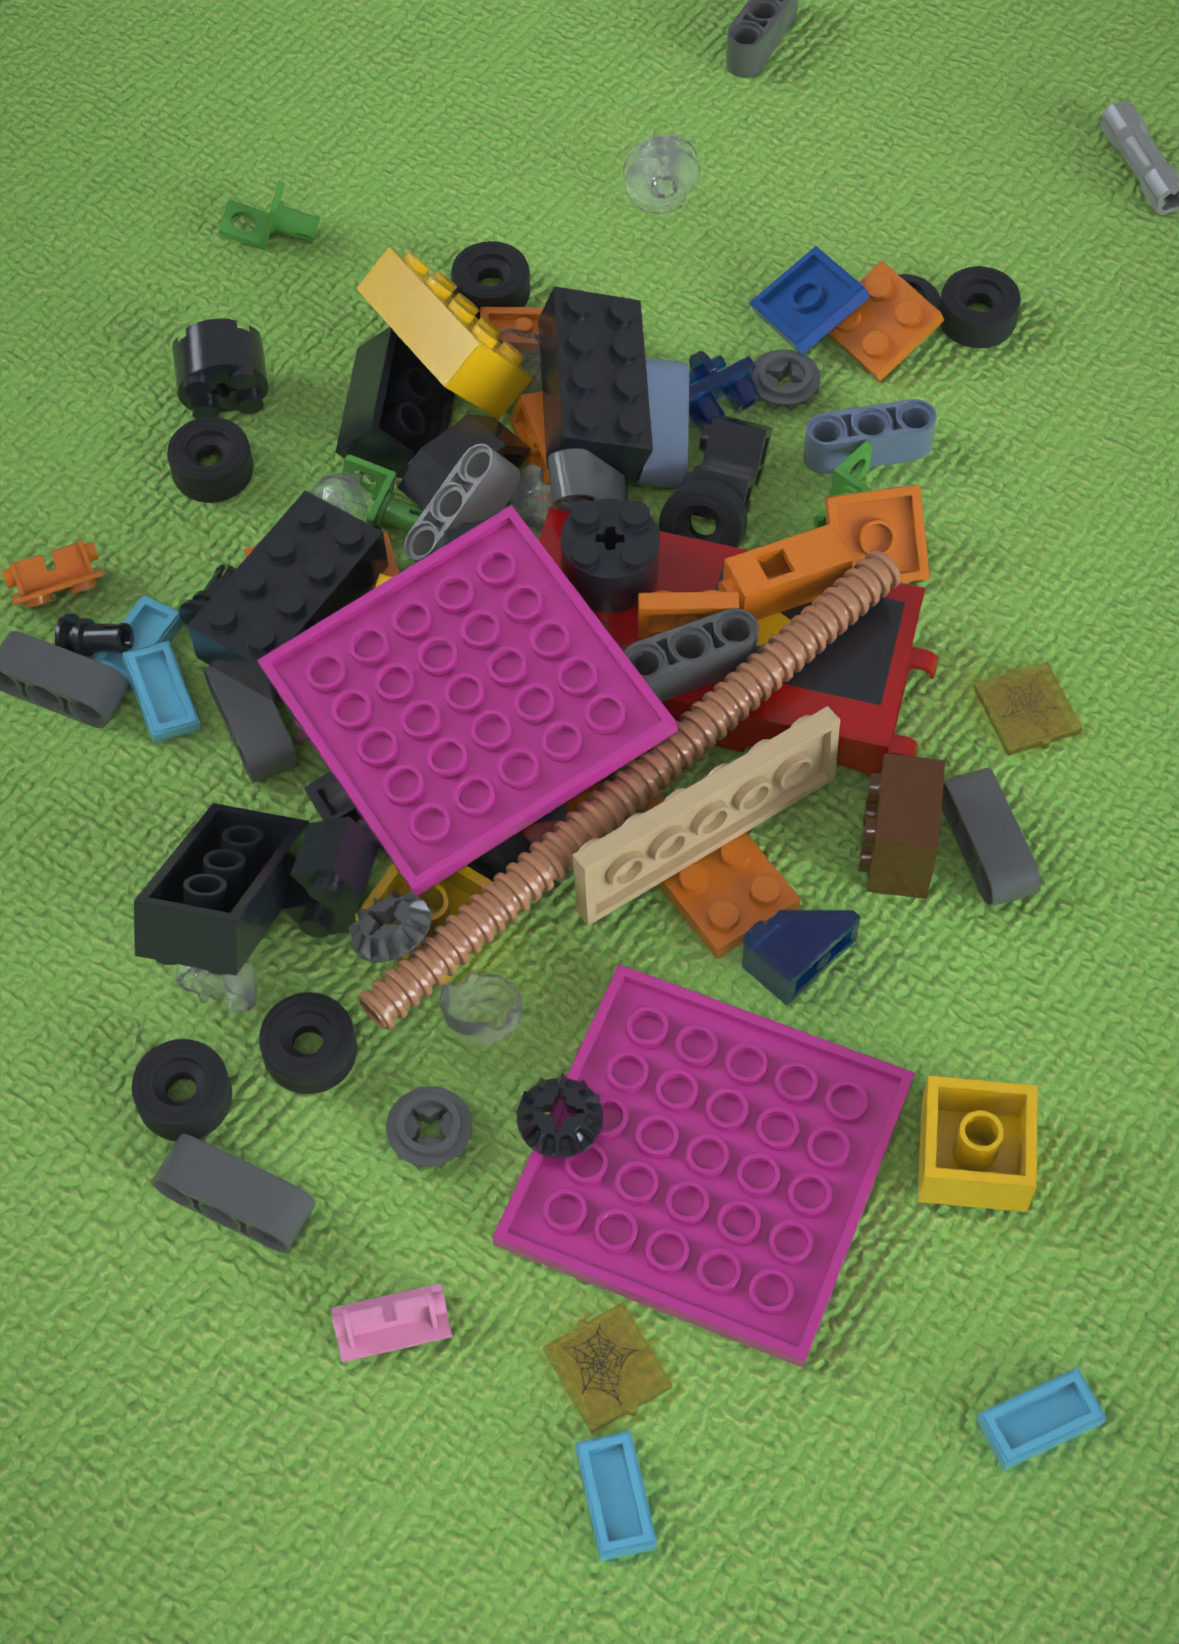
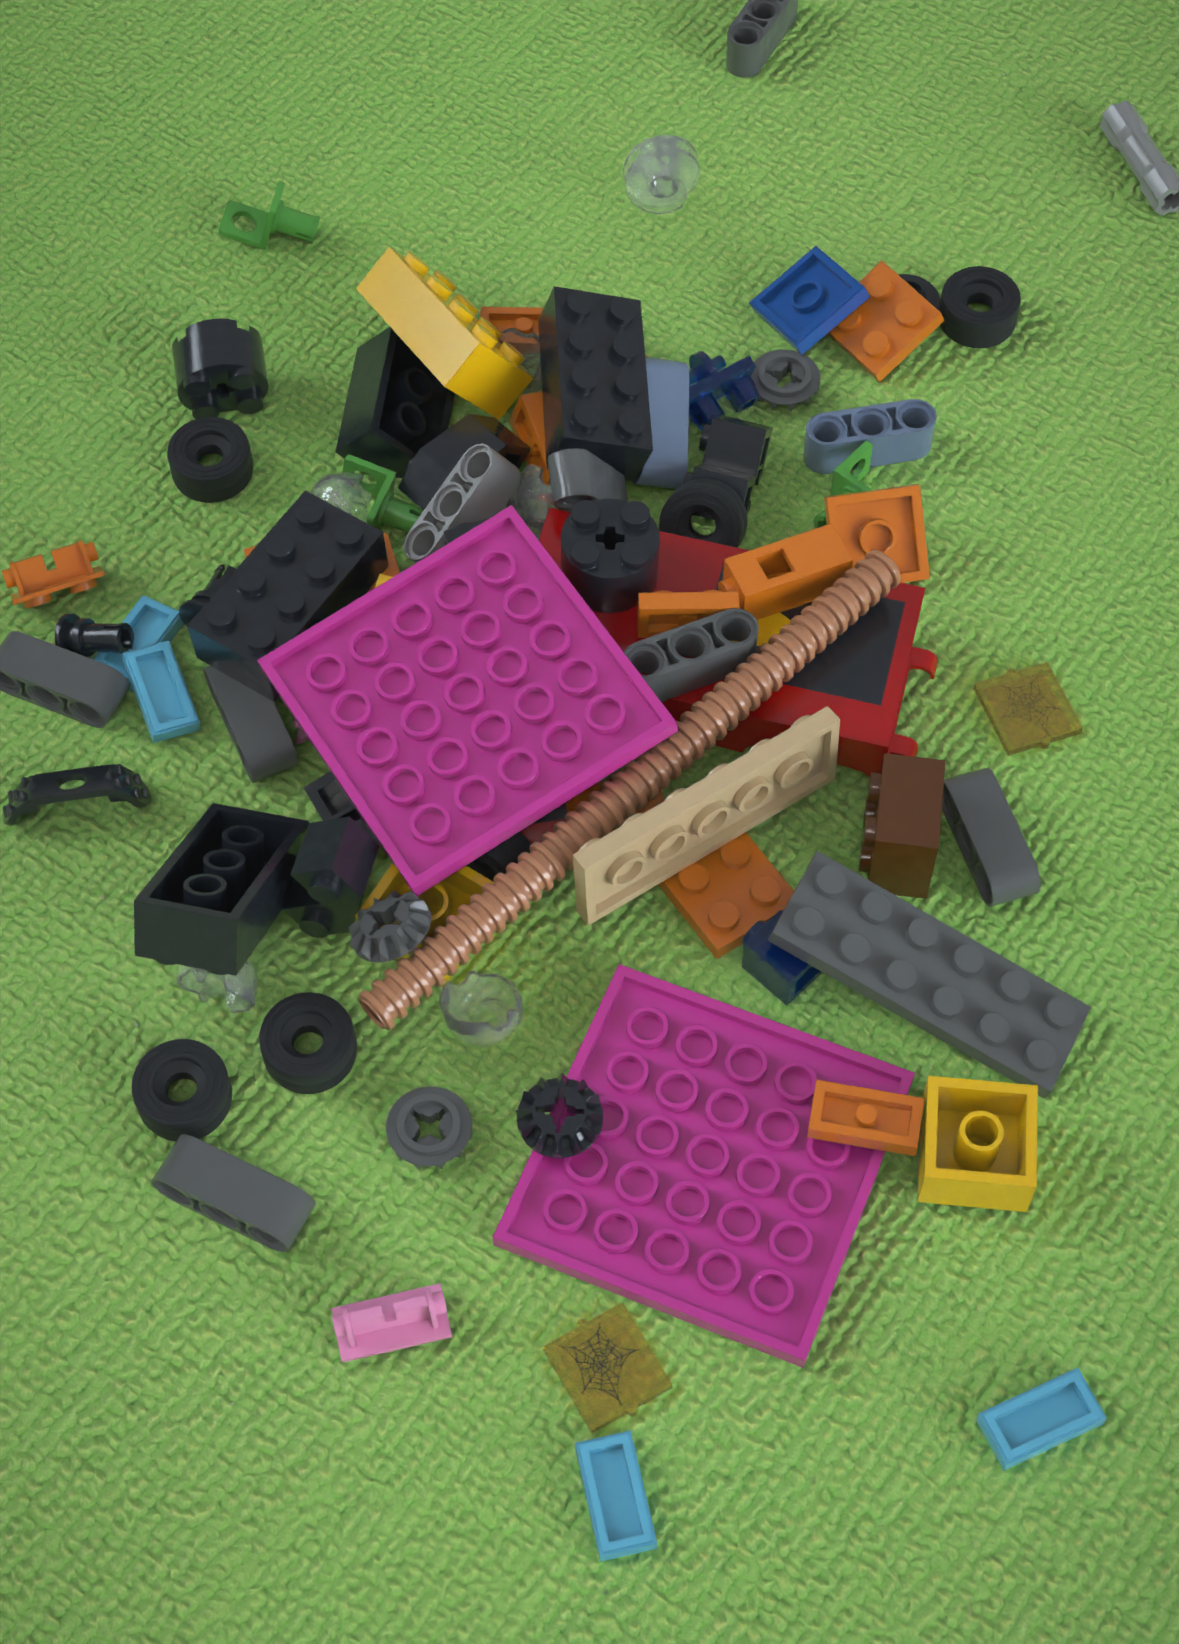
(103, 780): none -> black piece
(492, 260): black tyre -> none
(865, 1117): none -> orange plate
(930, 974): none -> dark grey plate

